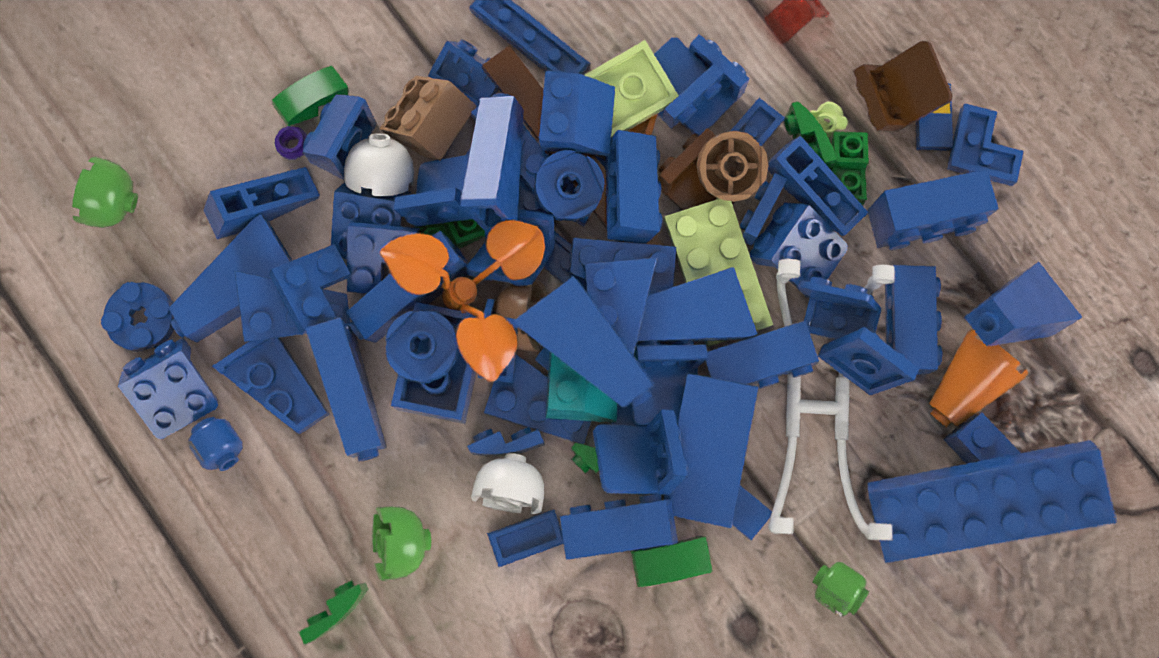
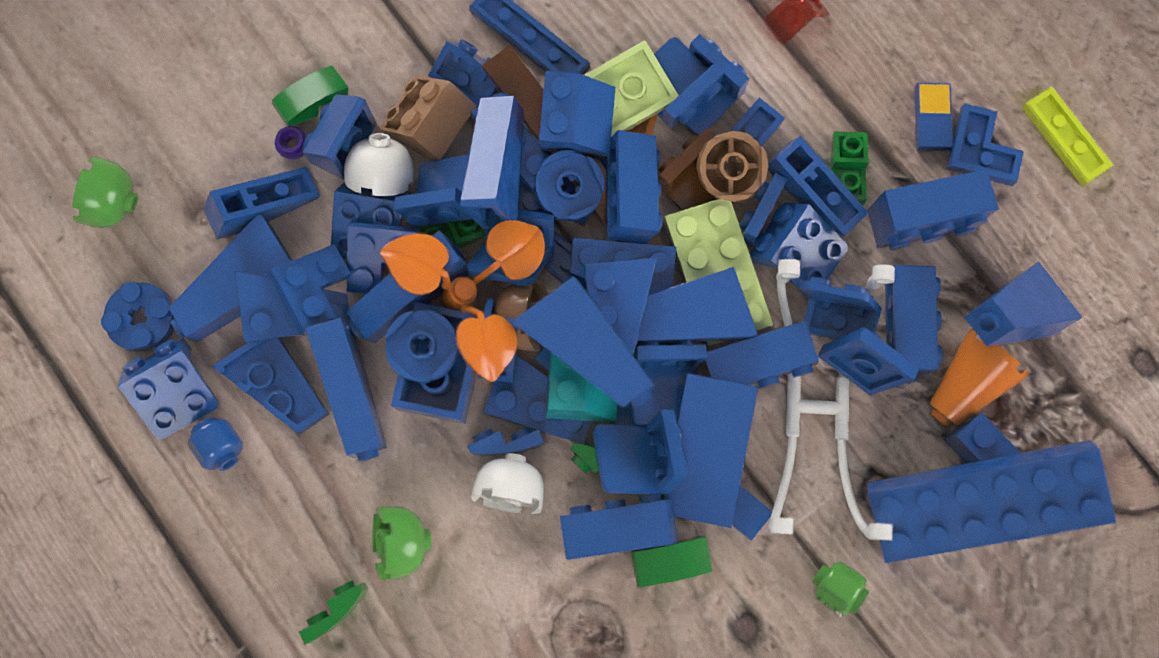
(526, 538): blue tile -> none
(802, 123): green slope -> none
(832, 112): yellowish green plate -> none
(903, 88): reddish brown bracket -> none
(1067, 136): none -> neon yellow tile

